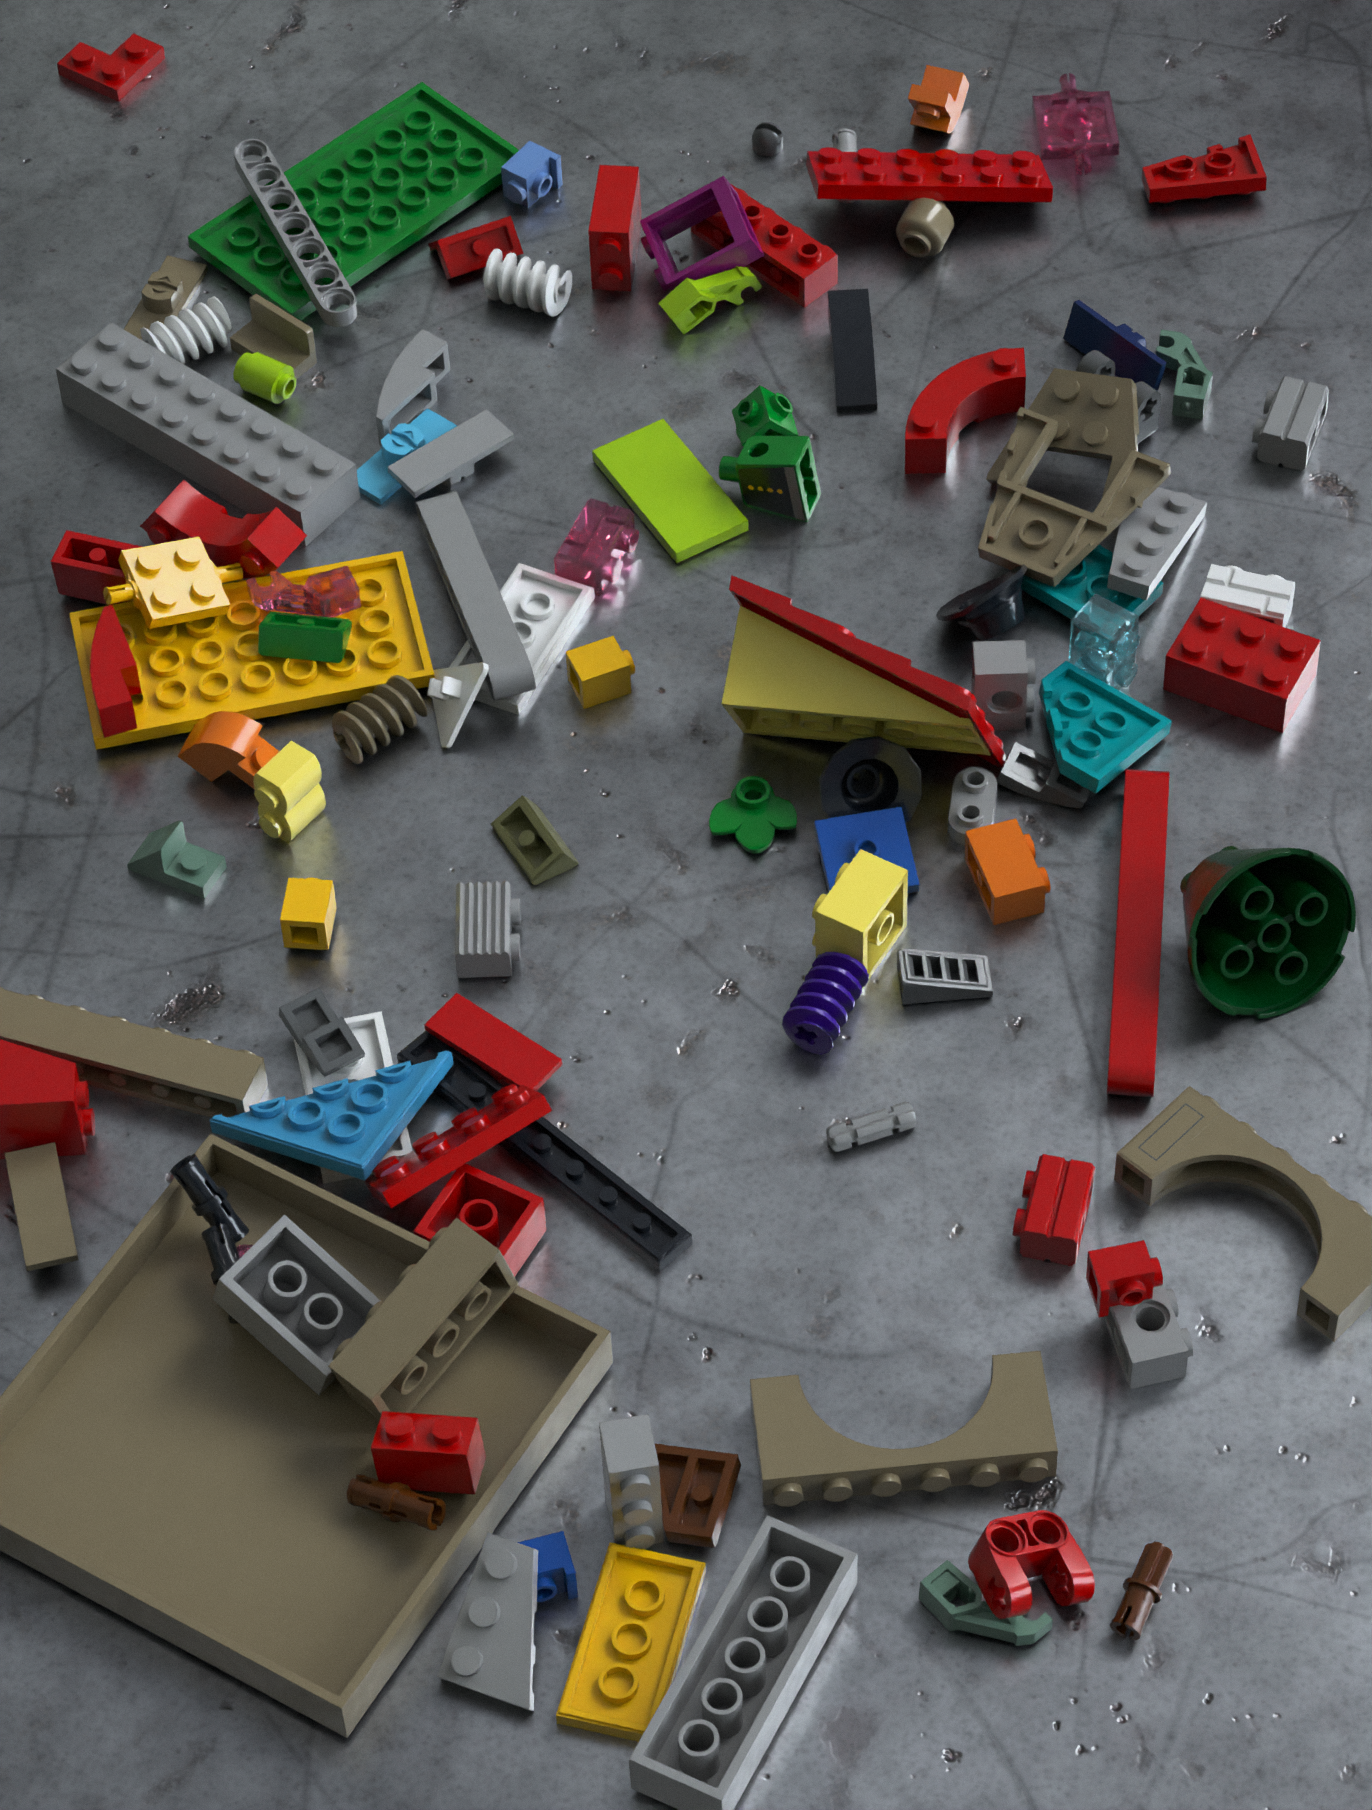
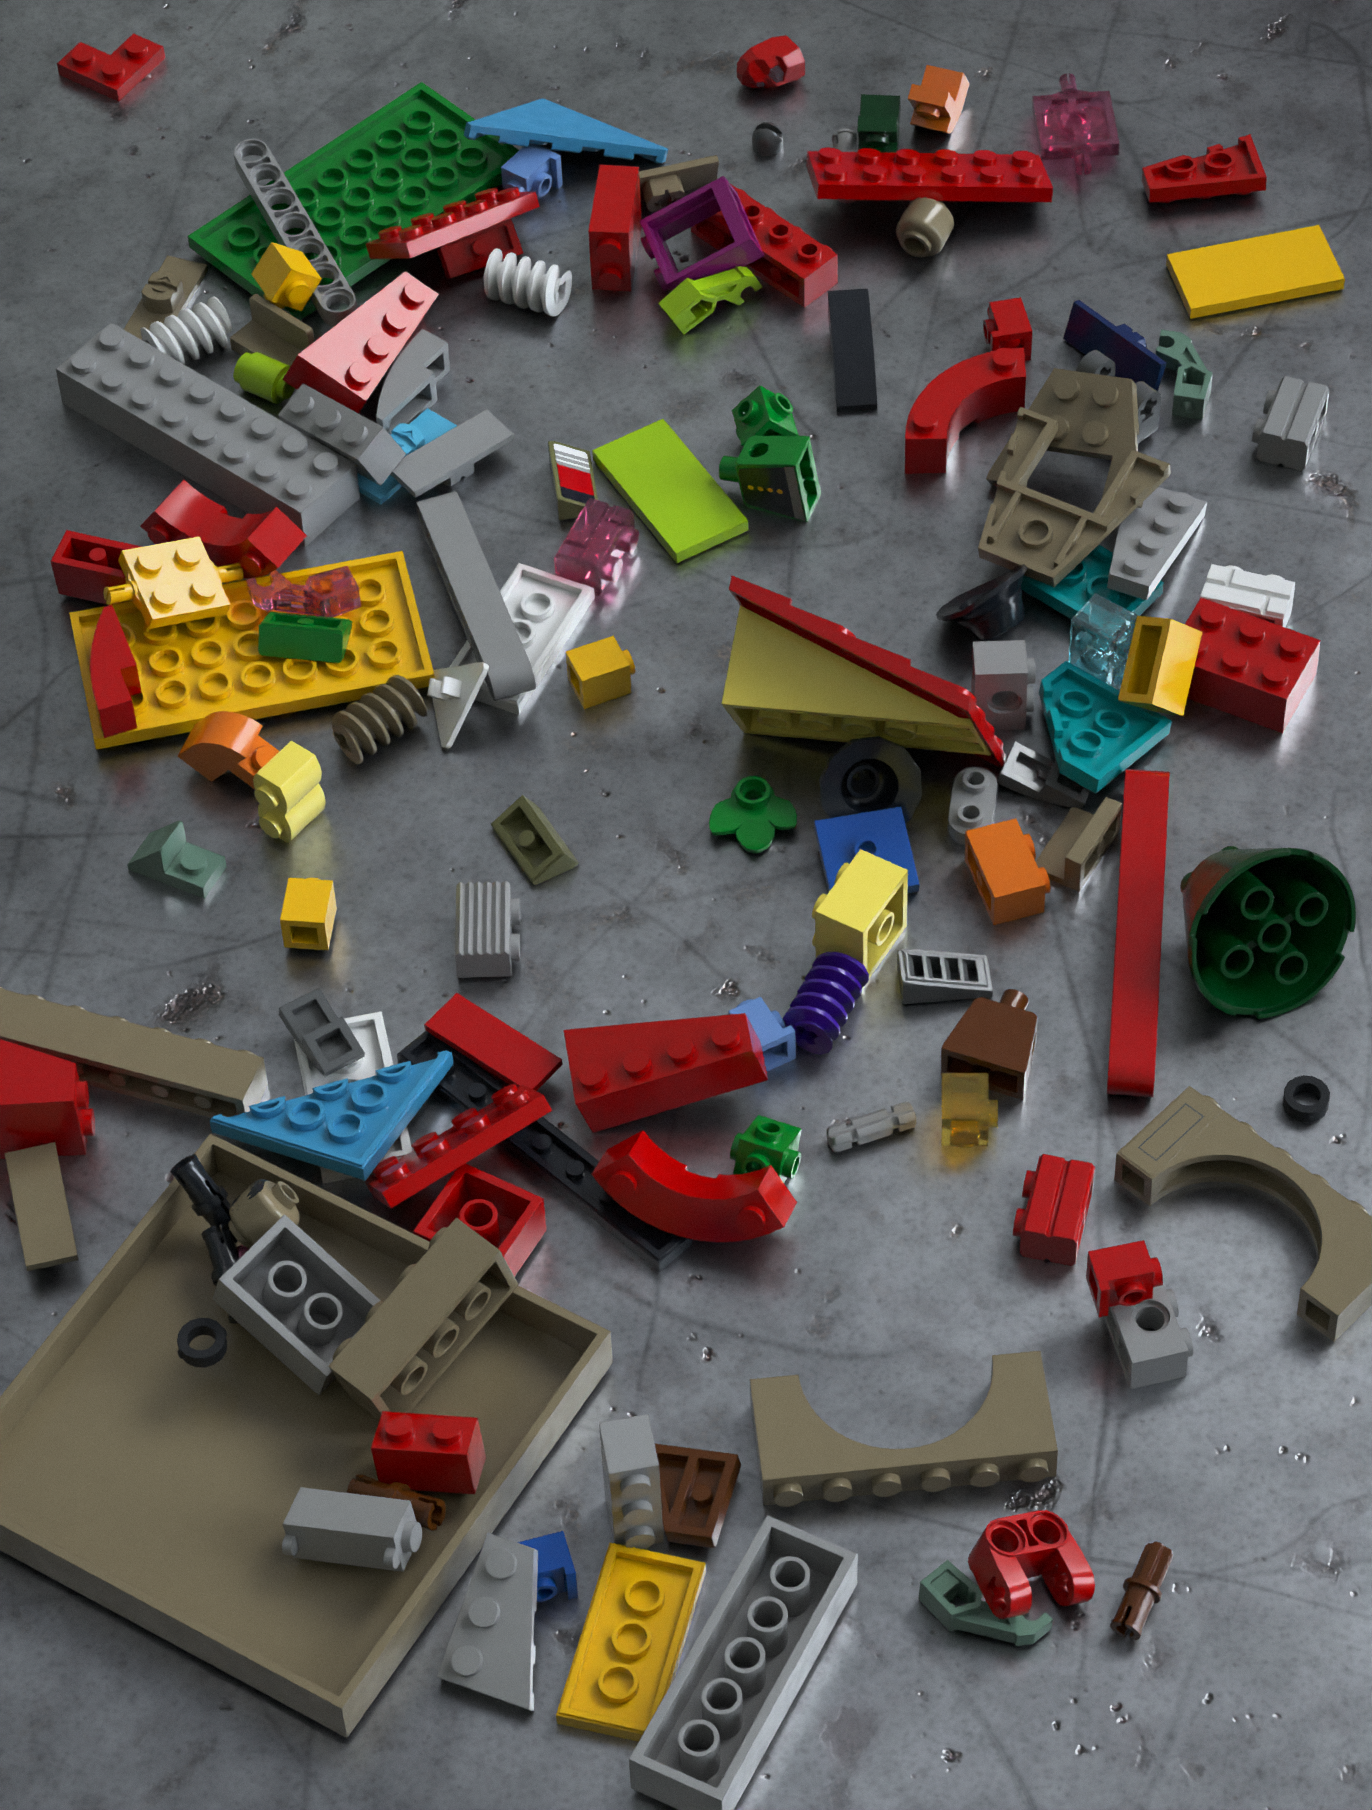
(205, 1357): none -> black piece
(260, 1209): none -> dark tan head
(286, 277): none -> yellow brick
(343, 432): none -> light grey brick
(351, 1529): none -> light grey brick
(363, 346): none -> wedge
(455, 223): none -> red plate
(564, 128): none -> dark azure tile
(571, 478): none -> slope
(659, 1065): none -> red wedge
(667, 183): none -> dark tan piece
(690, 1204): none -> red brick
(767, 1144): none -> green brick
(771, 63): none -> red rock
(775, 1038): none -> medium blue brick
(879, 122): none -> dark green brick
(966, 1110): none -> clear yellow brick
(994, 1041): none -> reddish brown torso
(1008, 326): none -> red brick
(1080, 844): none -> dark tan panel
(1160, 665): none -> yellow brick
(1255, 271): none -> yellow tile
(1311, 1085): none -> black piece

